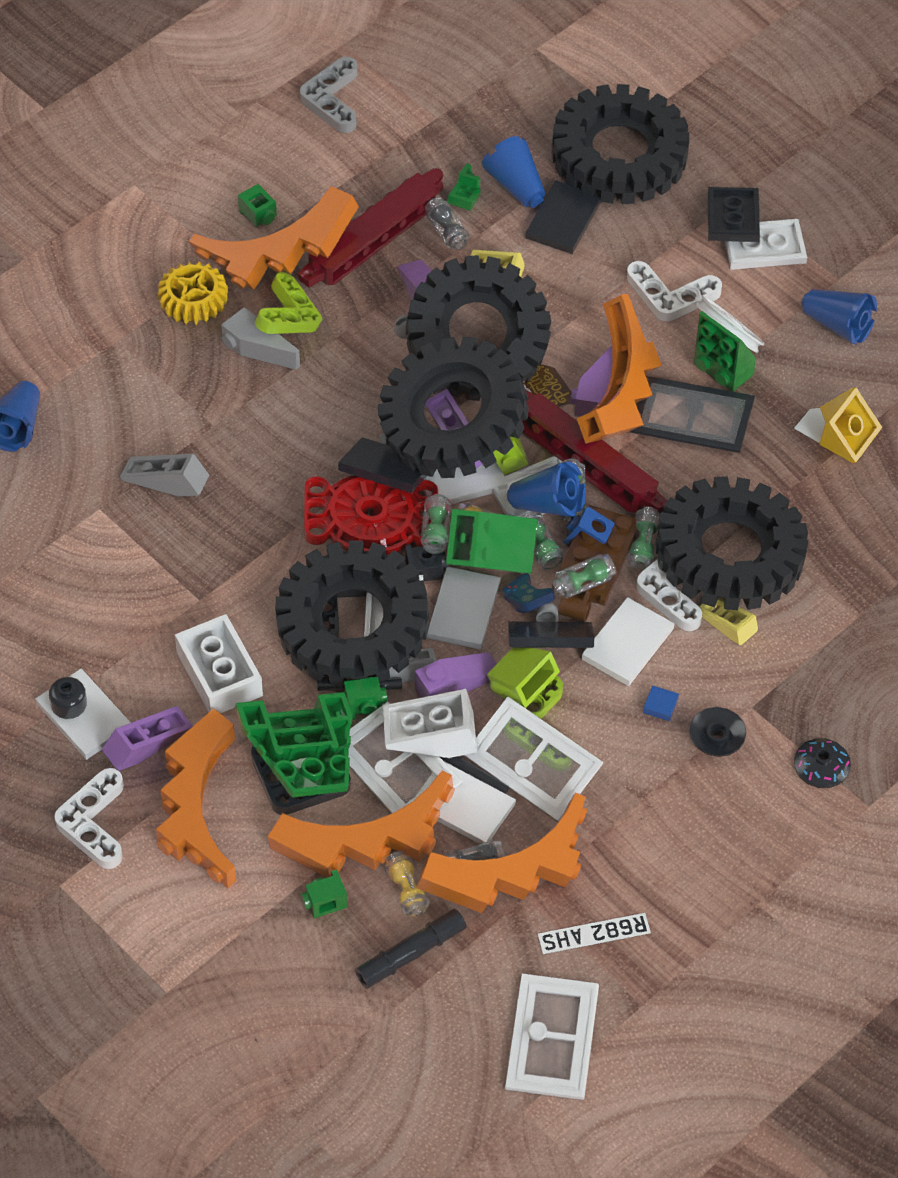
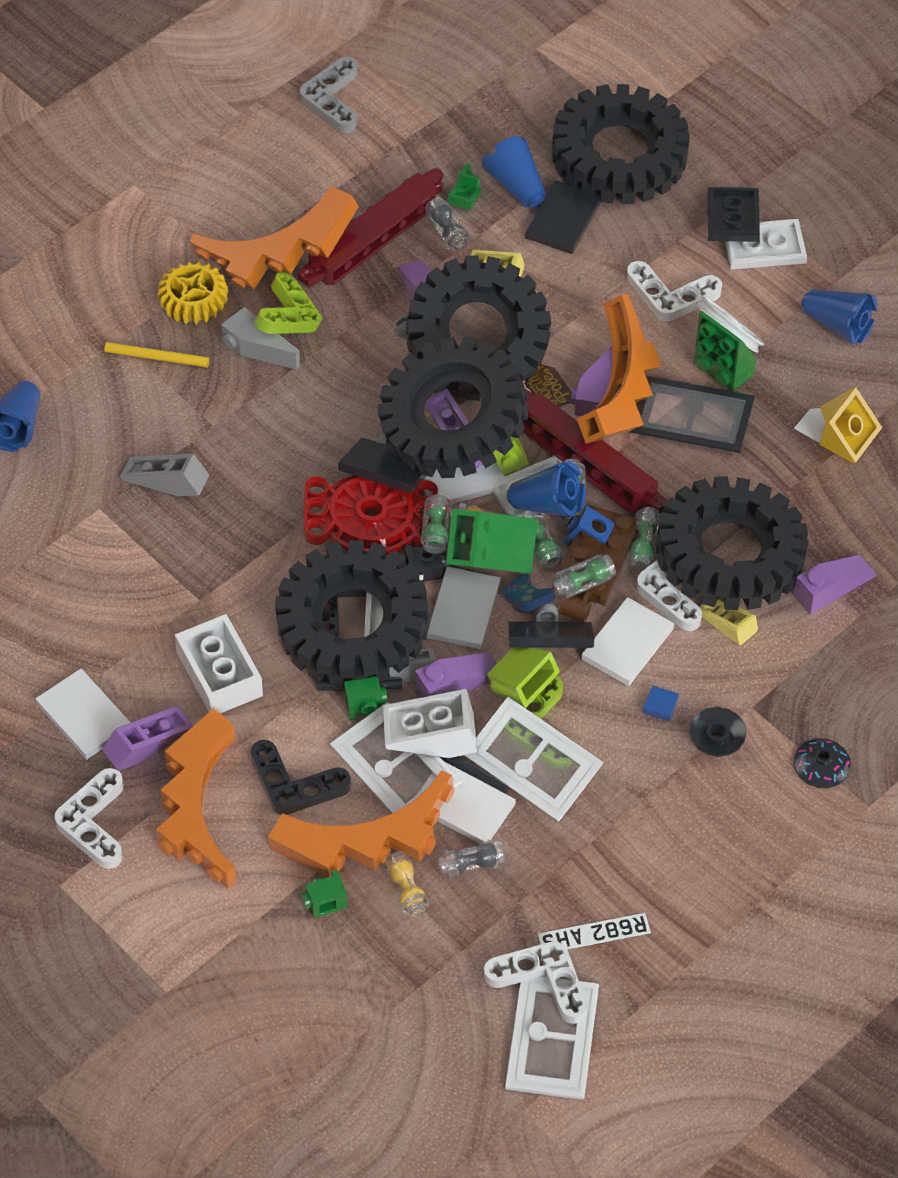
(67, 698): black head -> none
(155, 354): none -> yellow bar
(260, 210): green brick -> none
(303, 746): green wedge -> none
(410, 948): black piece -> none
(477, 882): orange arch -> none
(550, 968): none -> white beam
(831, 581): none -> medium lavender slope

